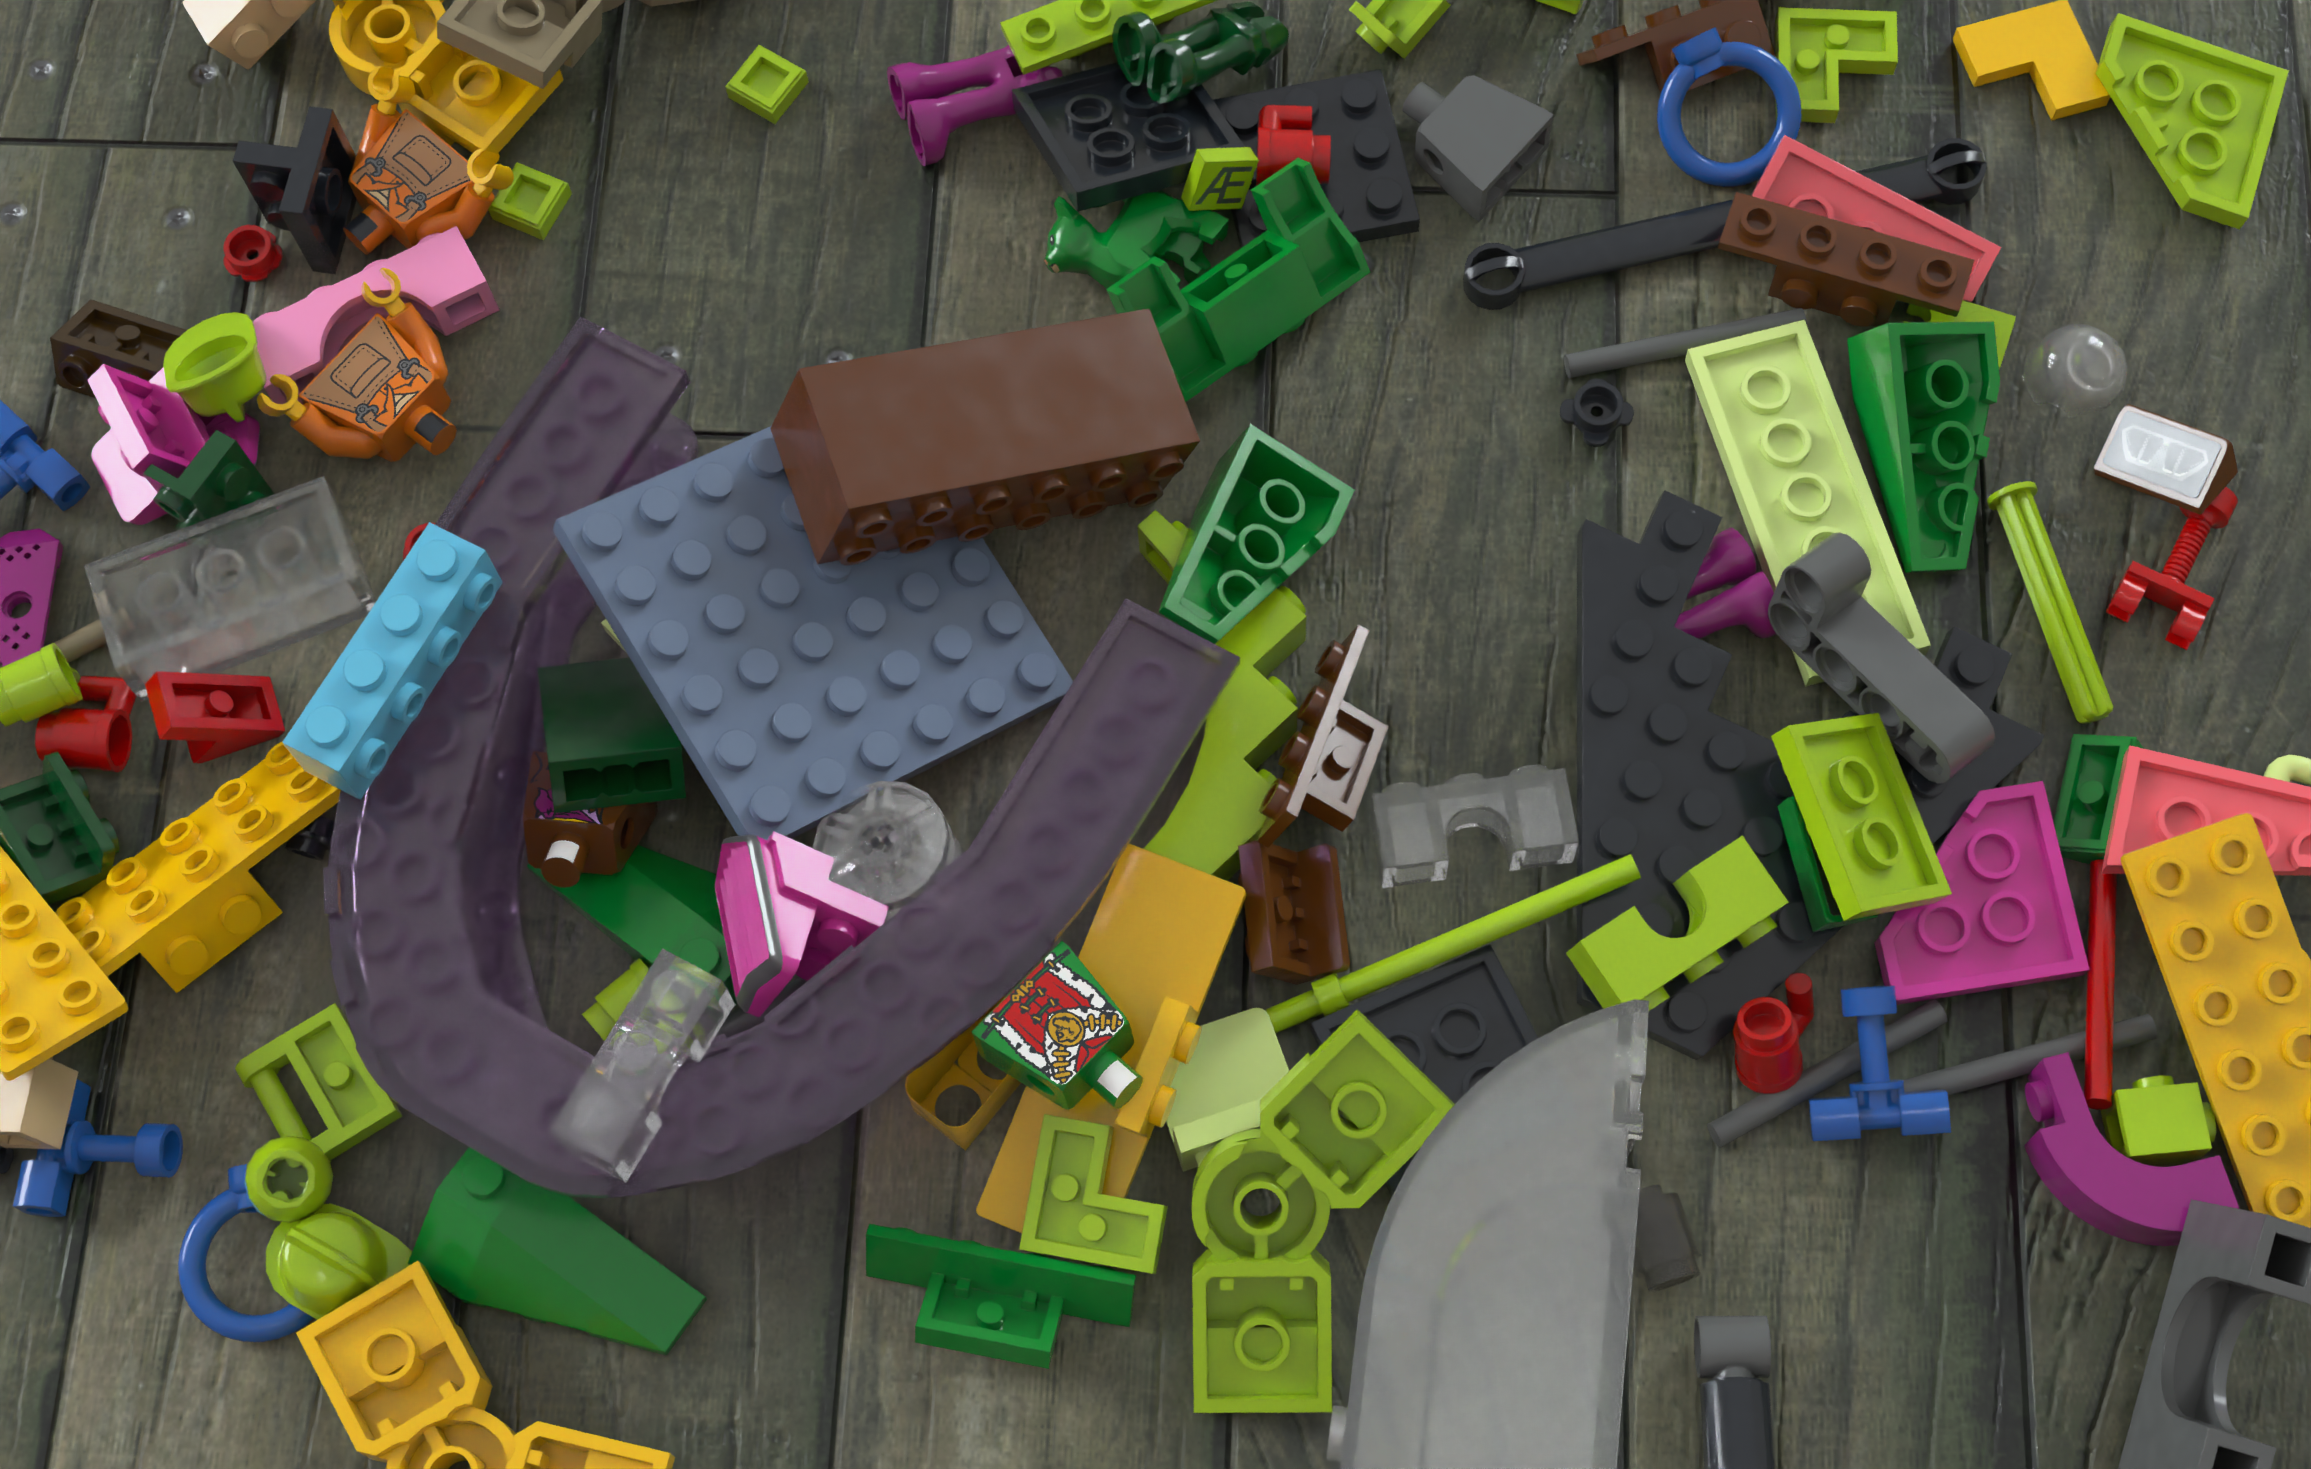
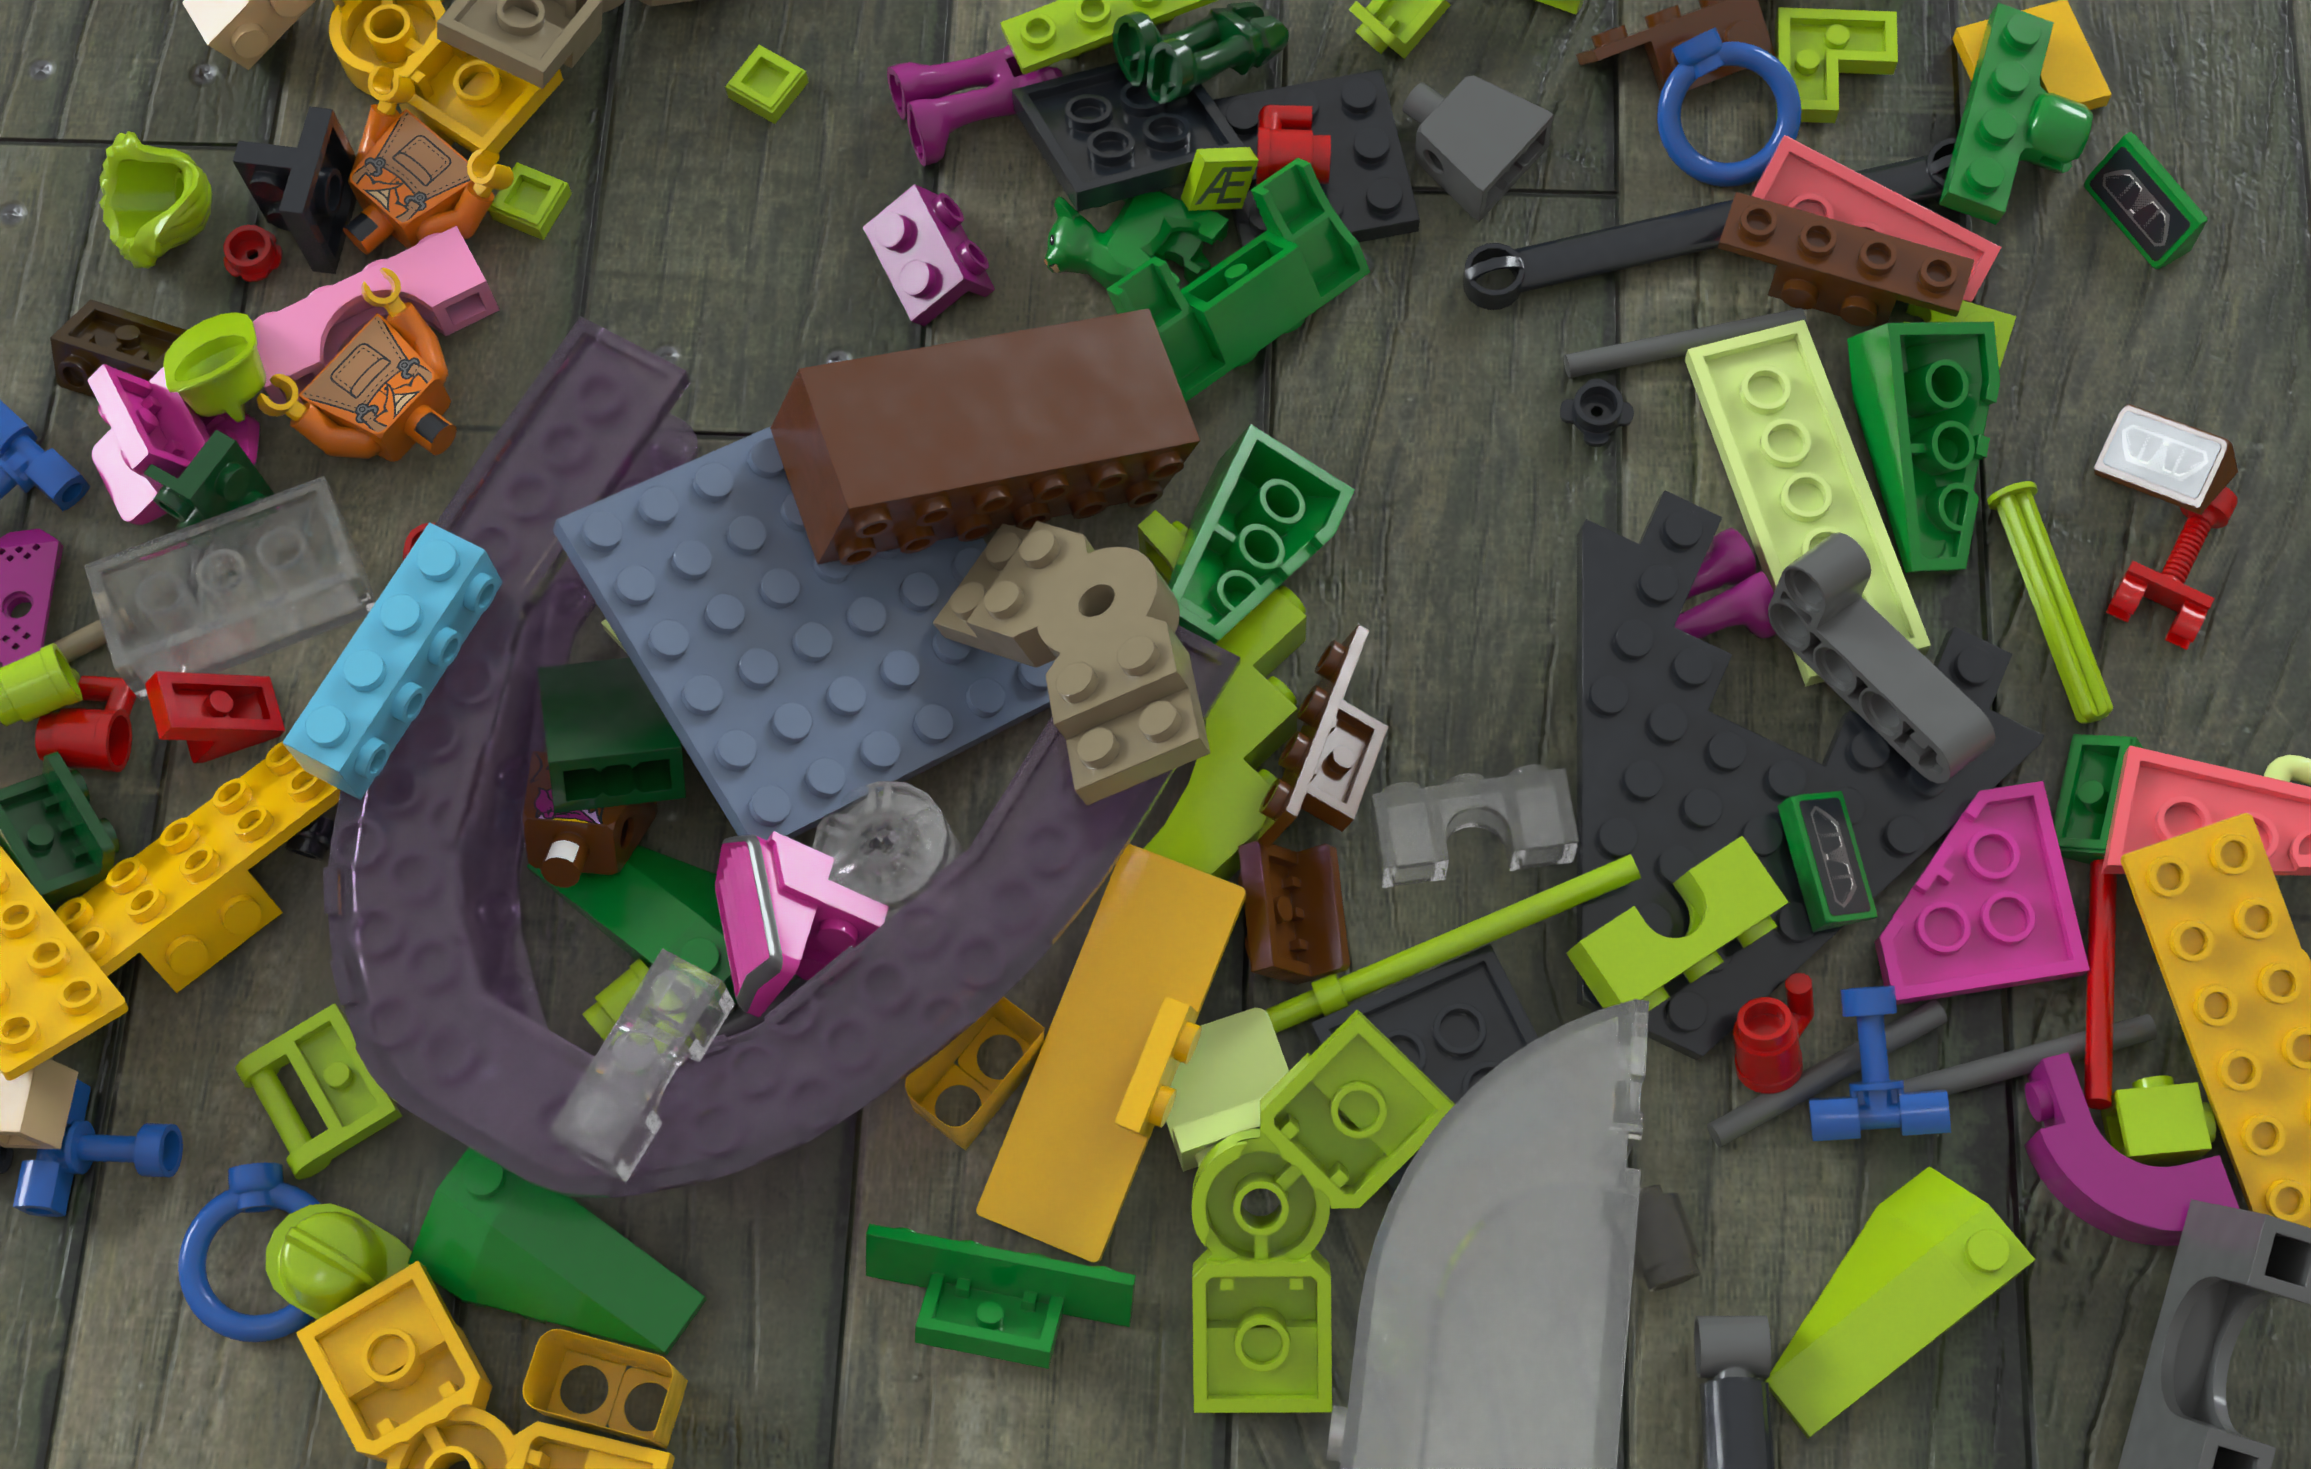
(151, 199): none -> lime hair
(288, 1179): lime piece -> none
(563, 1350): none -> yellow piece
(927, 253): none -> bracket
(1061, 1035): torso -> none
(1072, 1216): lime plate -> none
(1110, 623): none -> dark tan plate
(1861, 815): lime plate -> none
(1904, 1283): none -> lime wedge
(2011, 118): none -> green plate
(2076, 370): clear hair -> none
(2145, 202): none -> slope
(2195, 113): lime plate -> none

